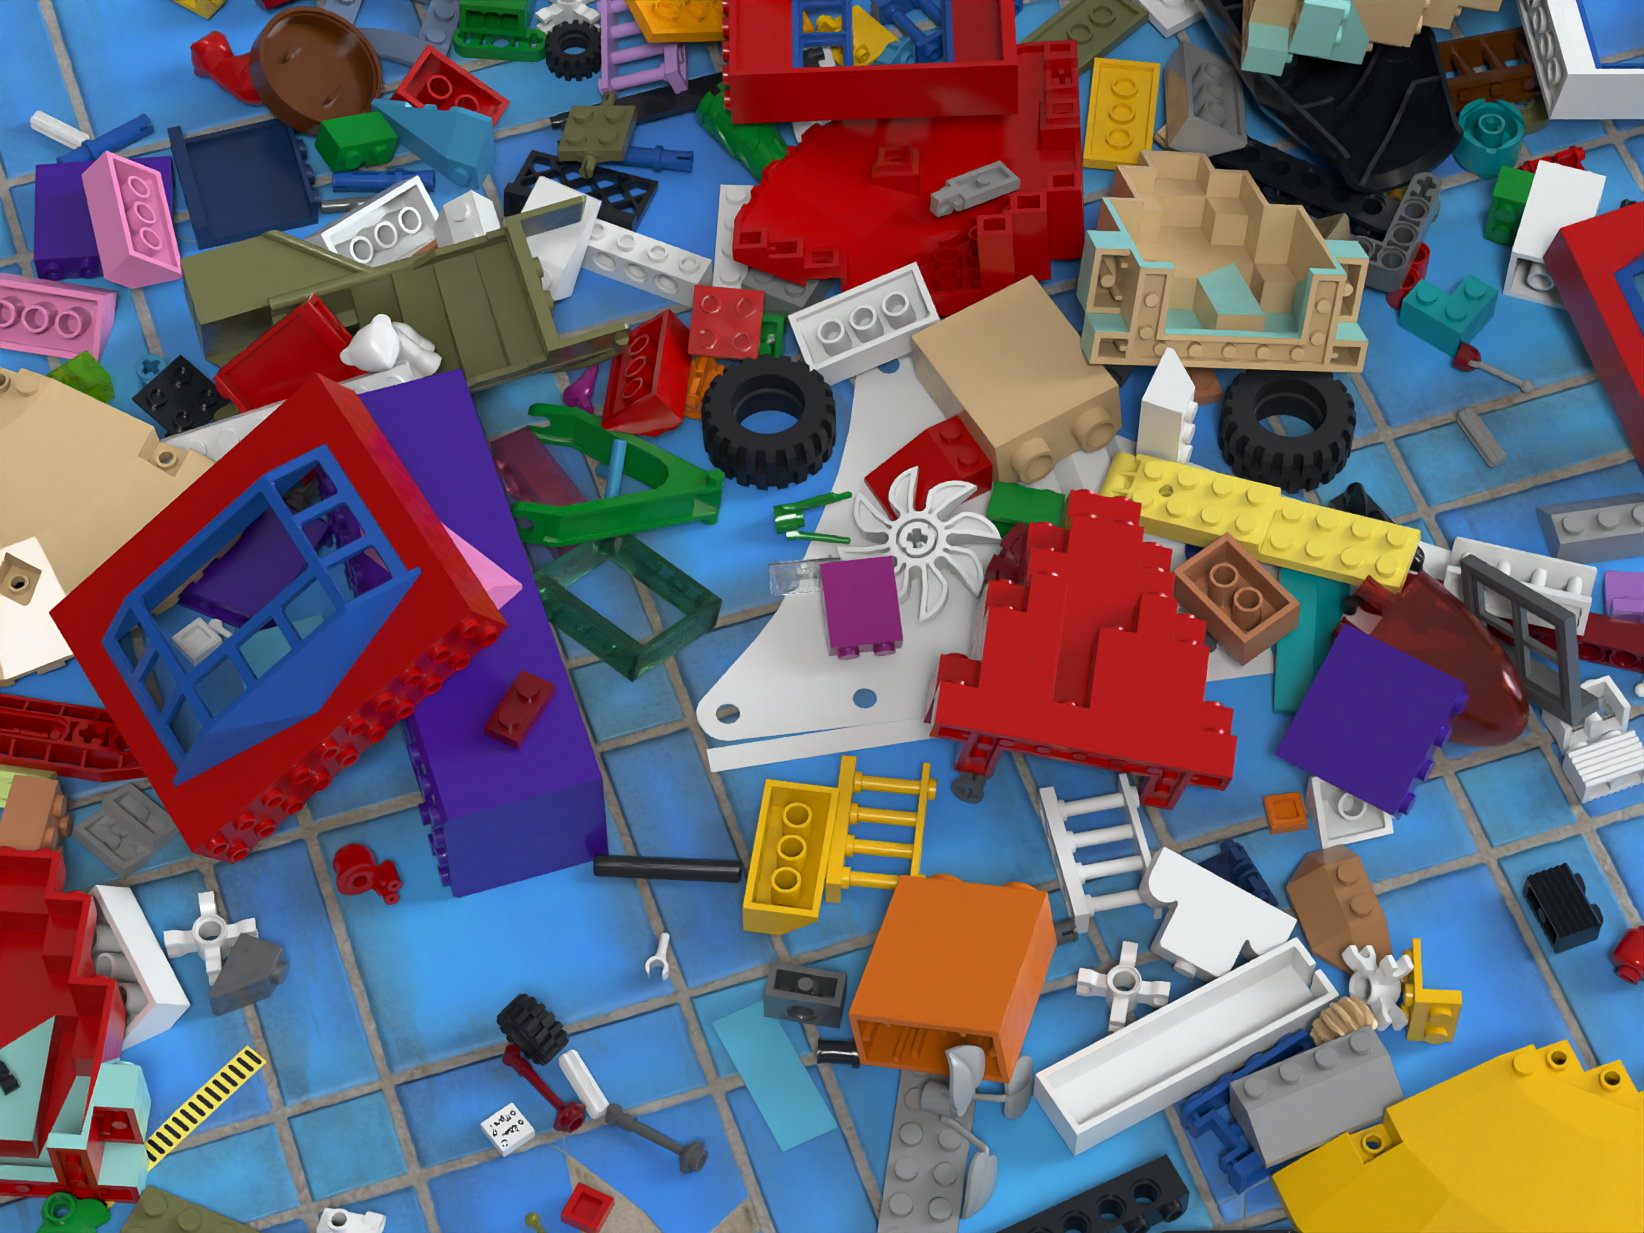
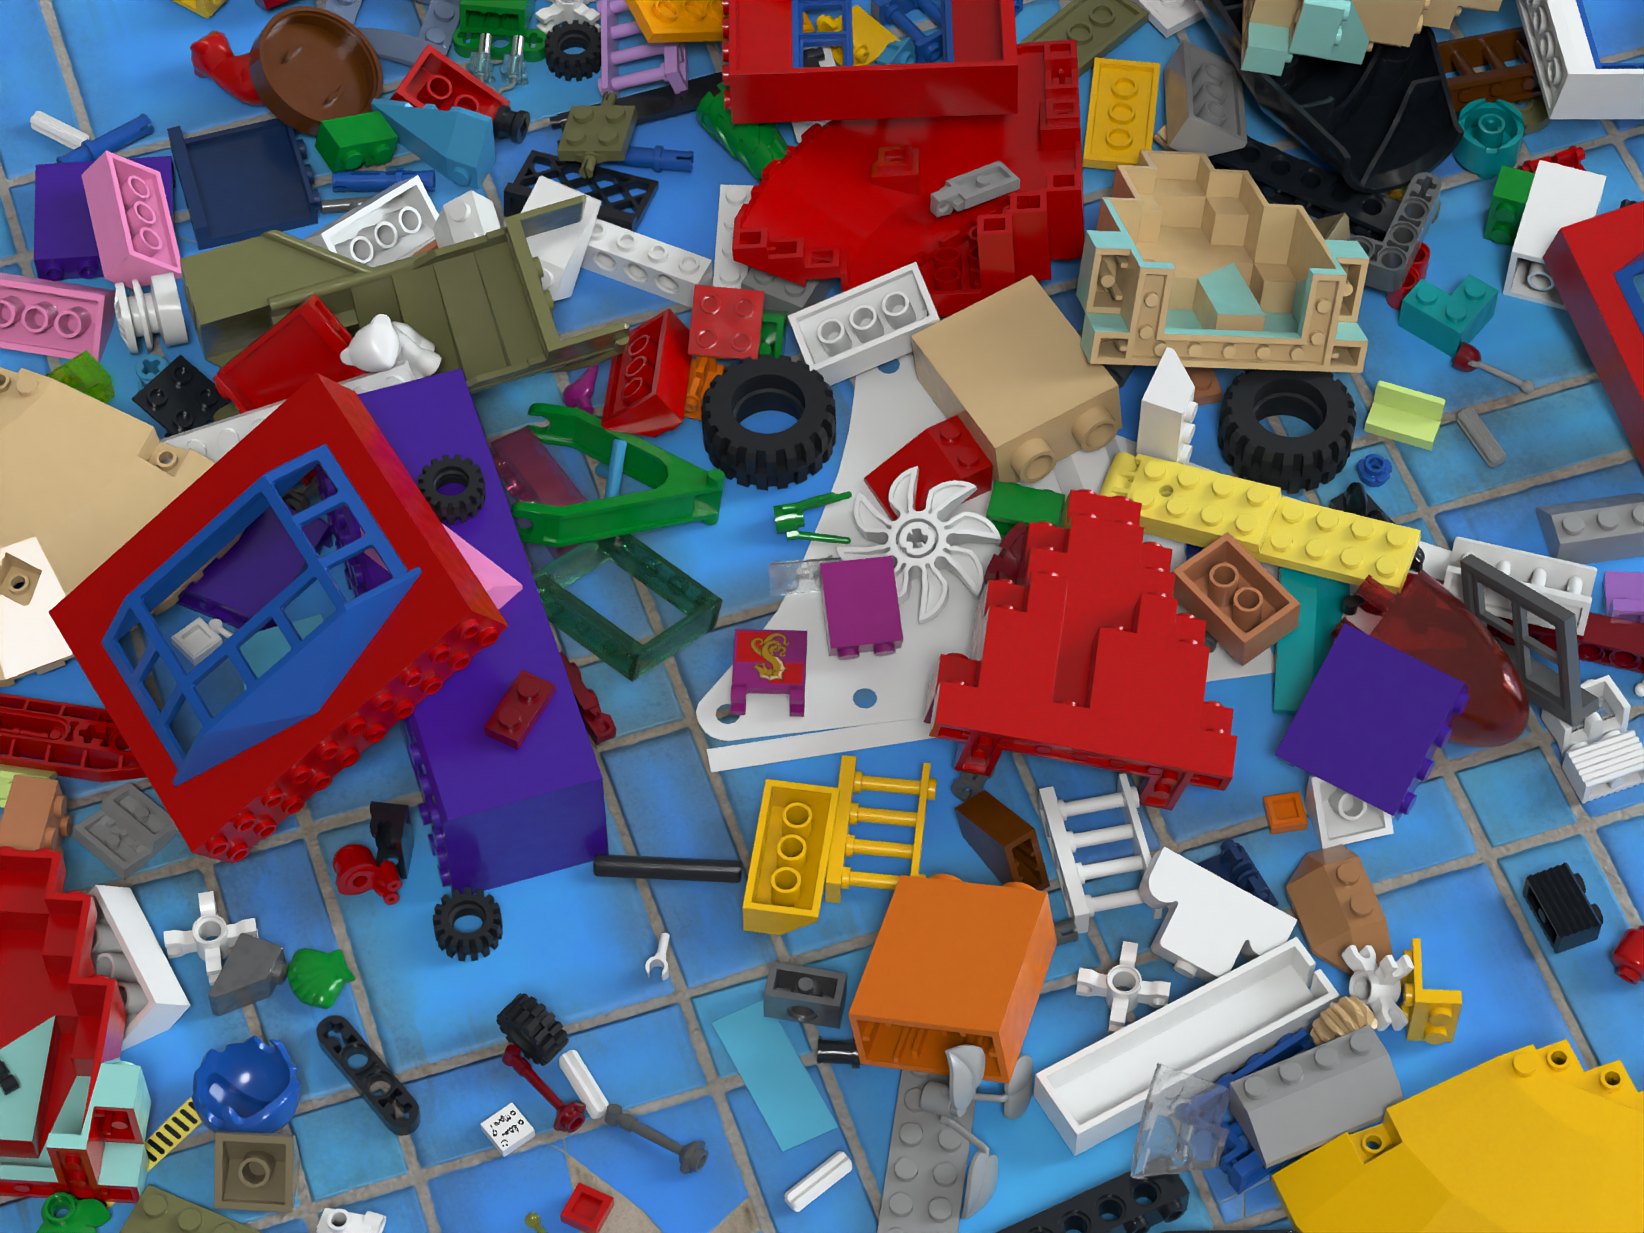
(150, 313): none -> white wheel
(246, 1087): none -> blue piece
(255, 1171): none -> dark tan slope
(318, 976): none -> green animal
(363, 1078): none -> black beam
(393, 834): none -> black hinge
(453, 471): none -> black tyre
(461, 906): none -> black tyre
(511, 124): none -> black wheel
(513, 69): none -> clear light blue piece
(598, 724): none -> dark red hinge
(769, 665): none -> flag
(818, 1181): none -> white axle
(1002, 841): none -> reddish brown slope
(1180, 1125): none -> clear slope
(1374, 477): none -> blue plate
(1405, 415): none -> yellowish green panel

